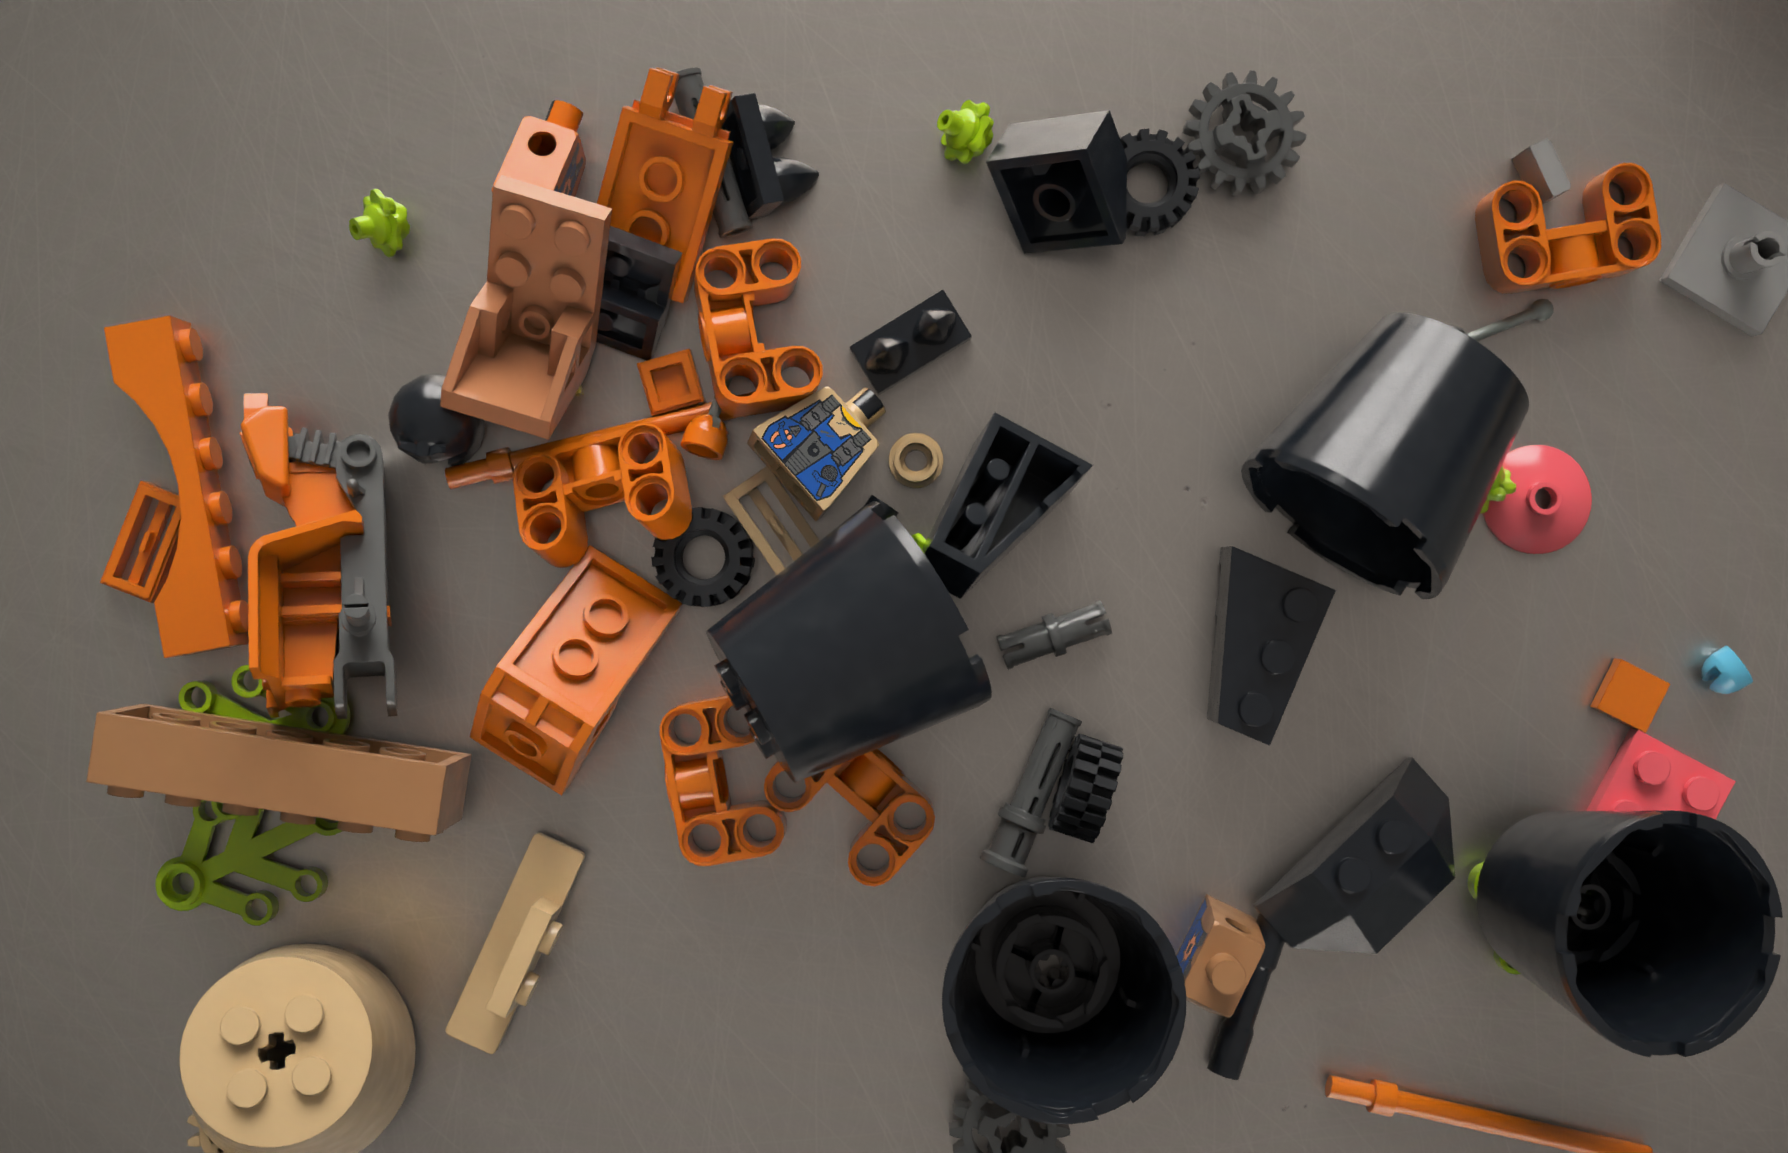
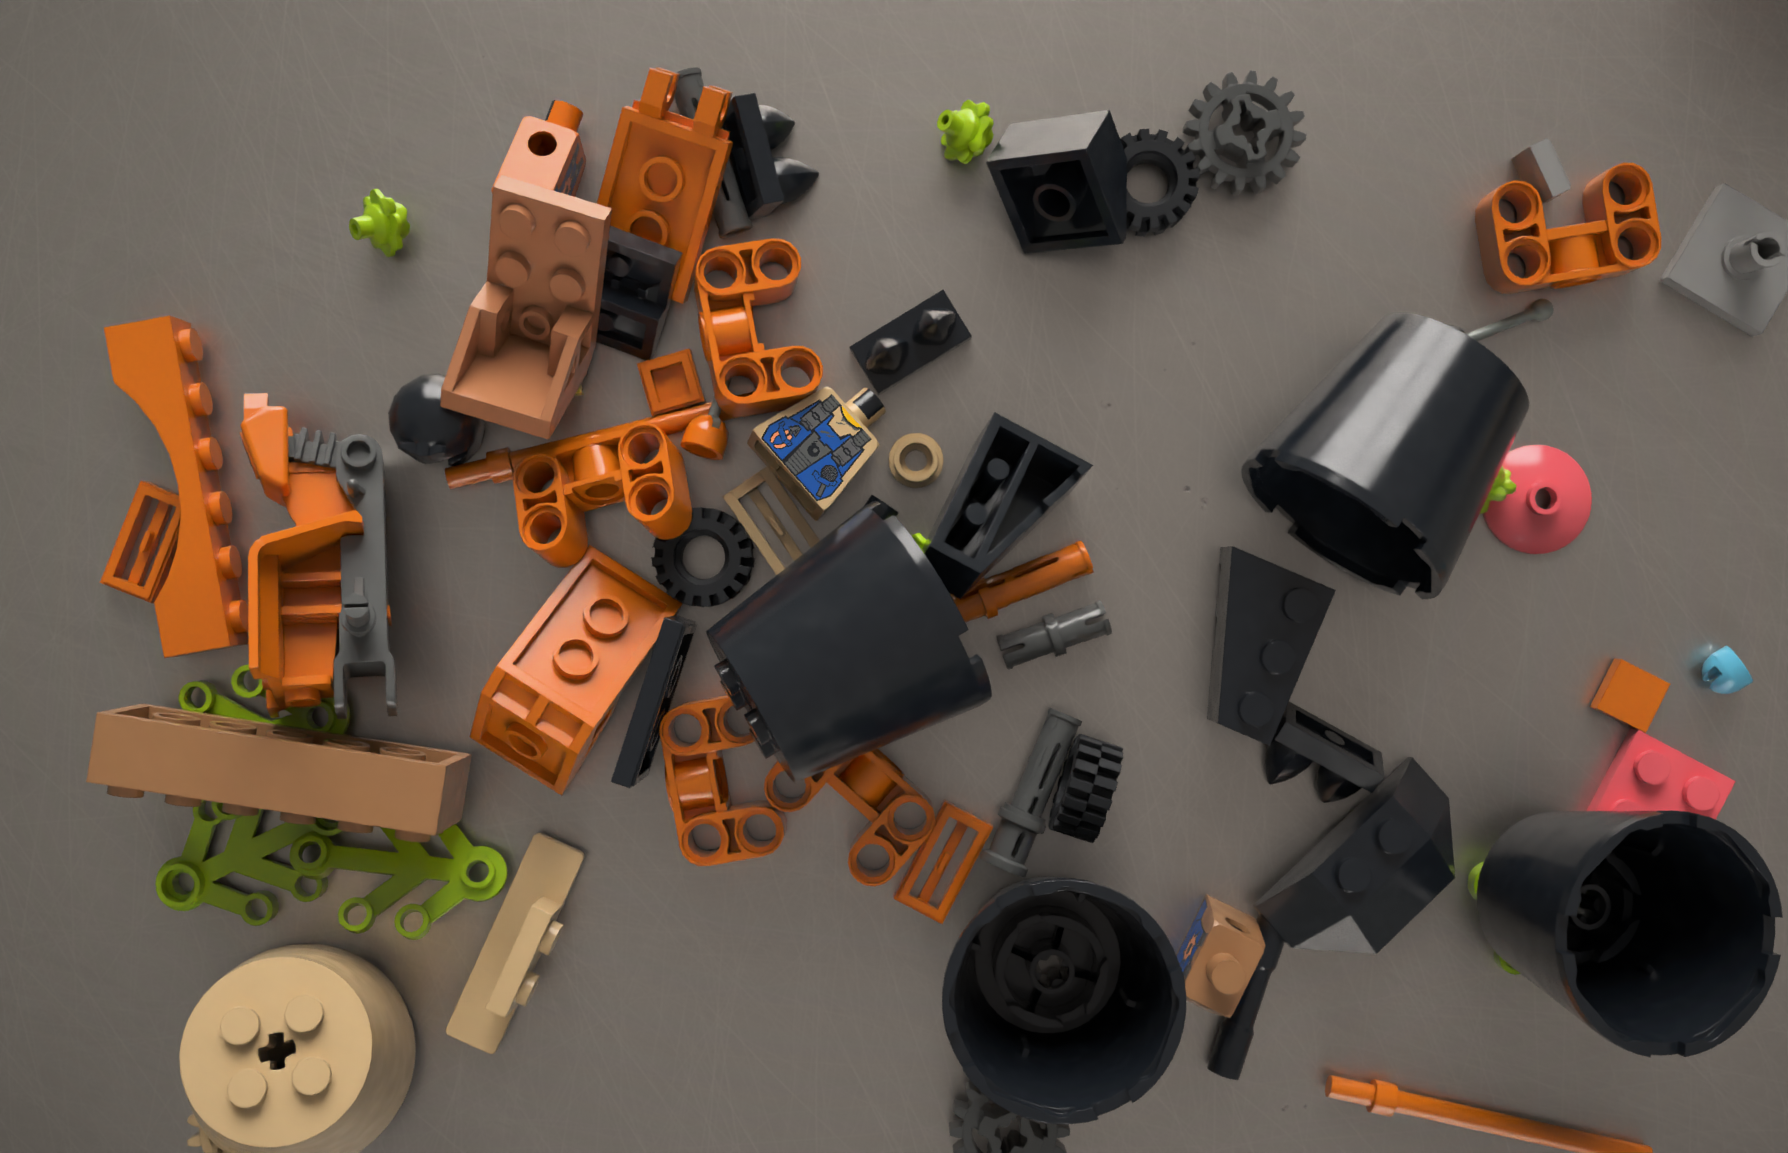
(408, 871): none -> lime plant
(654, 700): none -> black tile
(964, 820): none -> orange tile
(1024, 581): none -> orange pin
(1343, 759): none -> black tile

